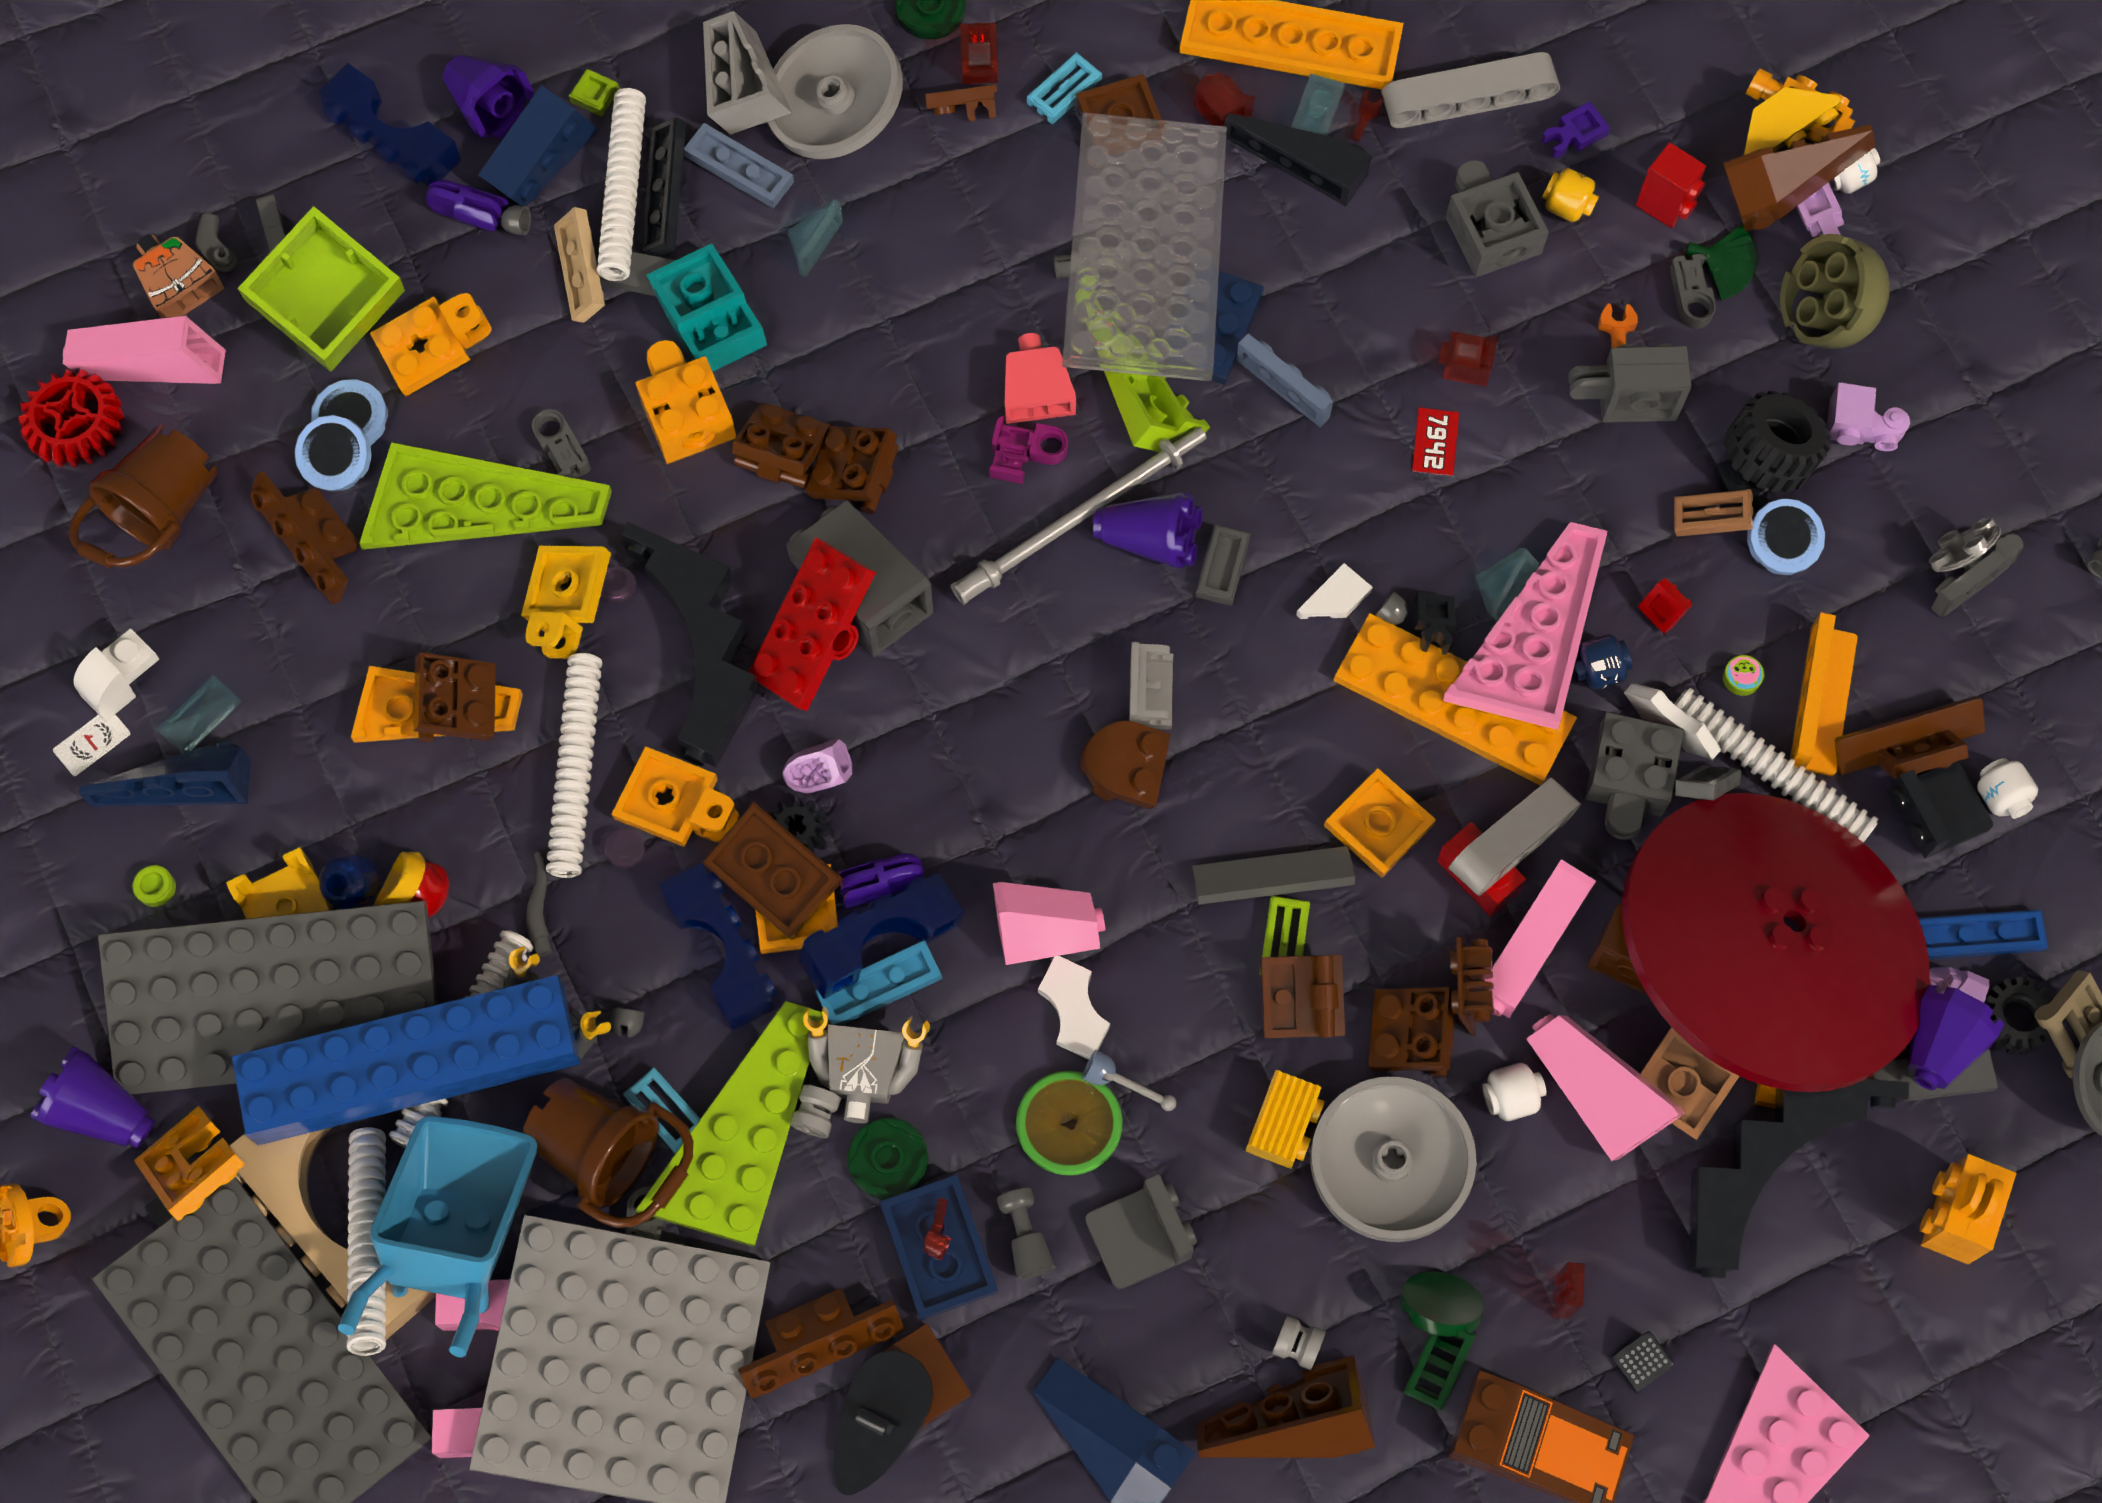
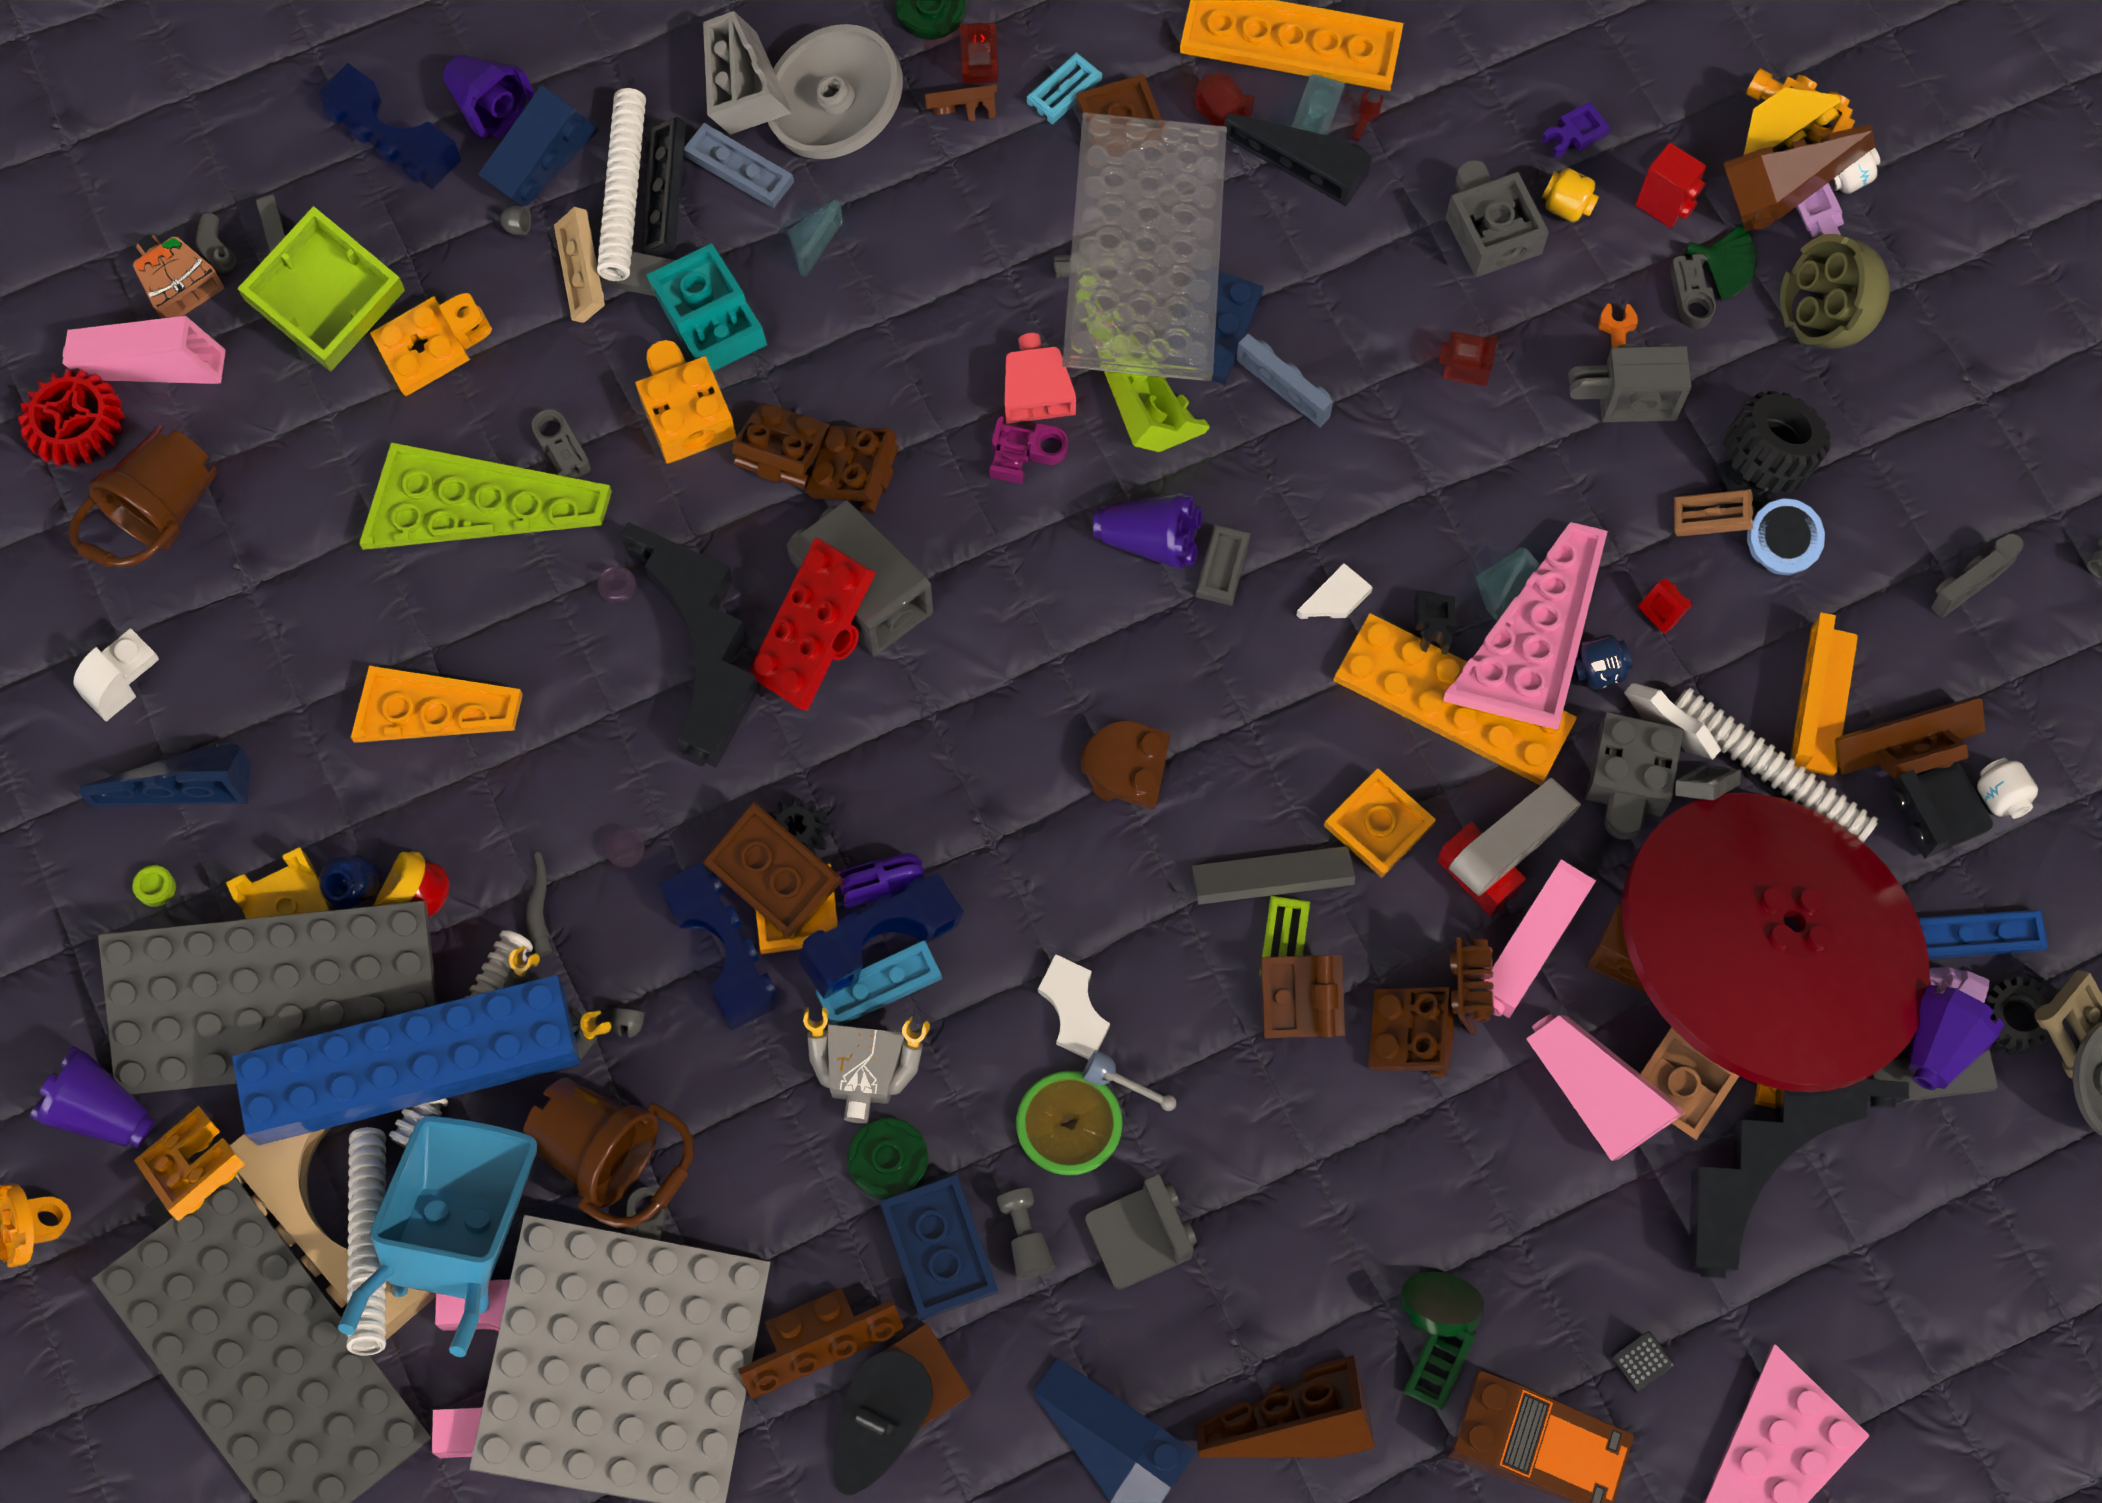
(90, 743): clear sticker -> none
(199, 715): clear light blue slope -> none
(309, 531): reddish brown bracket -> none
(332, 453): tile -> none
(355, 402): tile -> none
(454, 697): reddish brown plate -> none
(466, 204): dark purple arm -> none
(561, 610): yellow plate -> none
(574, 765): white piece -> none
(594, 92): lime tile -> none
(642, 1085): medium azure tile -> none
(693, 806): light orange plate -> none
(742, 1136): lime wing -> none
(815, 1111): light grey wheel -> none
(818, 767): lavender rock -> none
(936, 1243): clear red hand -> none
(990, 572): light grey bar -> none
(1045, 921): bright pink slope -> none
(1151, 685): light grey hinge -> none
(1284, 1119): yellow brick -> none
(1308, 1344): light grey wheel -> none
(1393, 609): dark grey hinge -> none
(1393, 1159): light grey dish -> none
(1435, 441): red sticker -> none
(1470, 90): light grey beam -> none
(1514, 1092): white head -> none
(1572, 1283): clear red tile -> none
(1743, 675): tile -> none
(1855, 420): lavender brick -> none
(1965, 547): light grey dish -> none
(1967, 1209): light orange brick -> none

